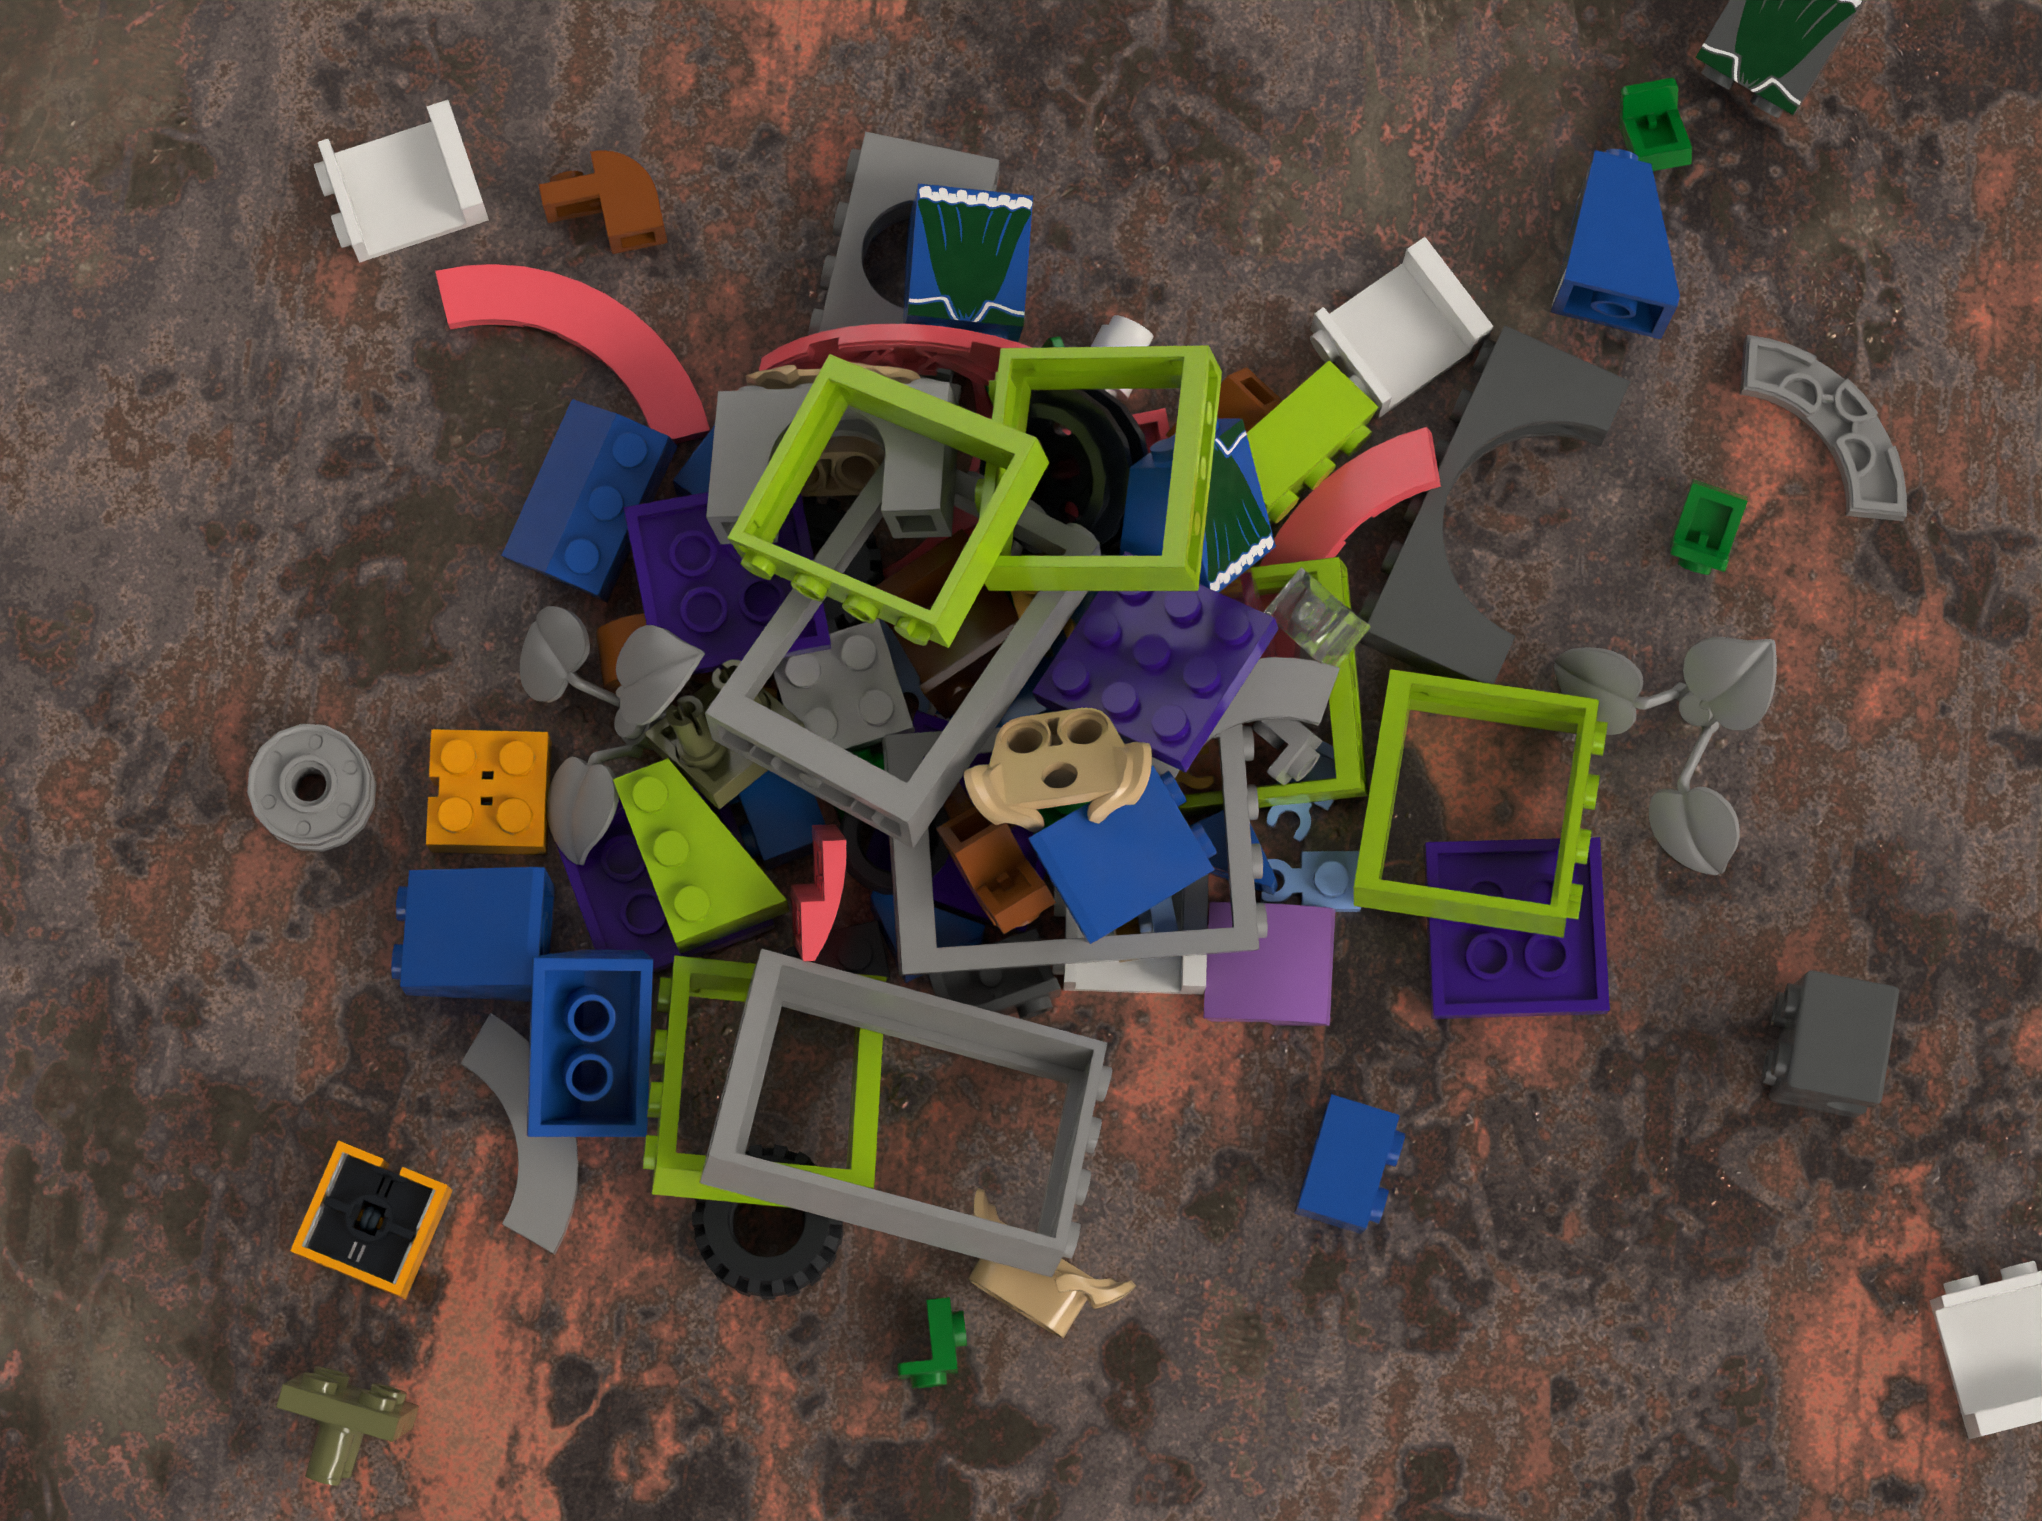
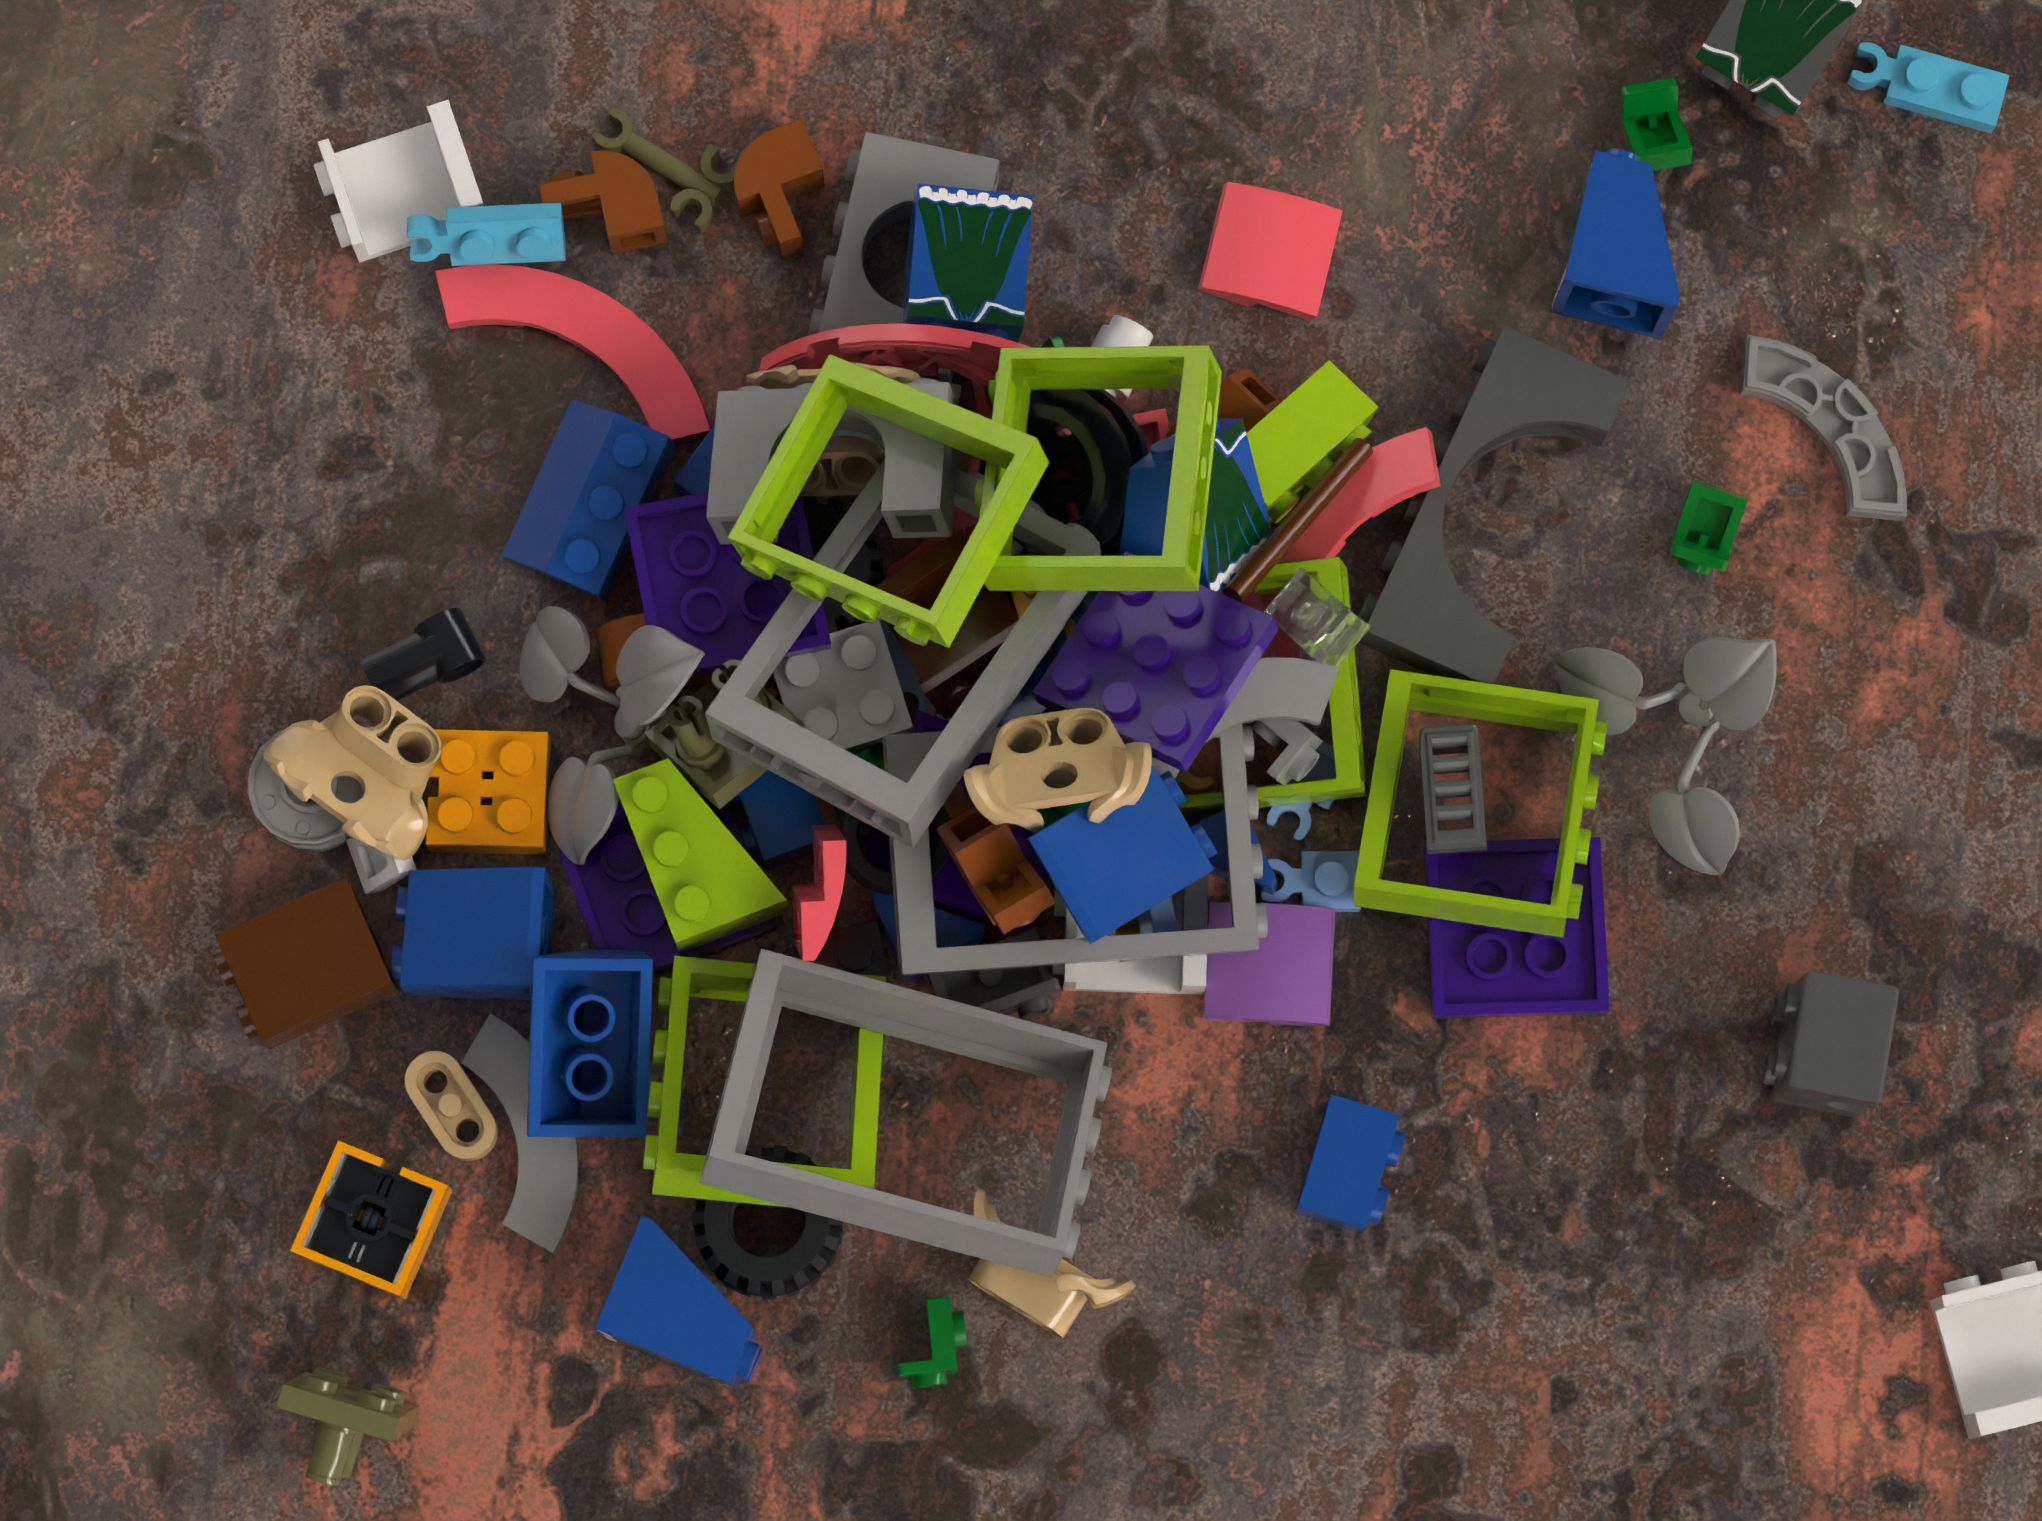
(304, 964): none -> reddish brown brick
(315, 753): none -> tan piece
(377, 869): none -> white plate
(438, 651): none -> black piece
(452, 1107): none -> tan plate
(490, 235): none -> medium azure plate
(676, 1313): none -> blue slope
(700, 188): none -> olive bar
(769, 174): none -> dark orange brick
(1270, 250): none -> coral slope
(1298, 520): none -> reddish brown bar
(1402, 329): white panel -> none
(1451, 741): none -> dark grey slope
(1934, 85): none -> medium azure plate

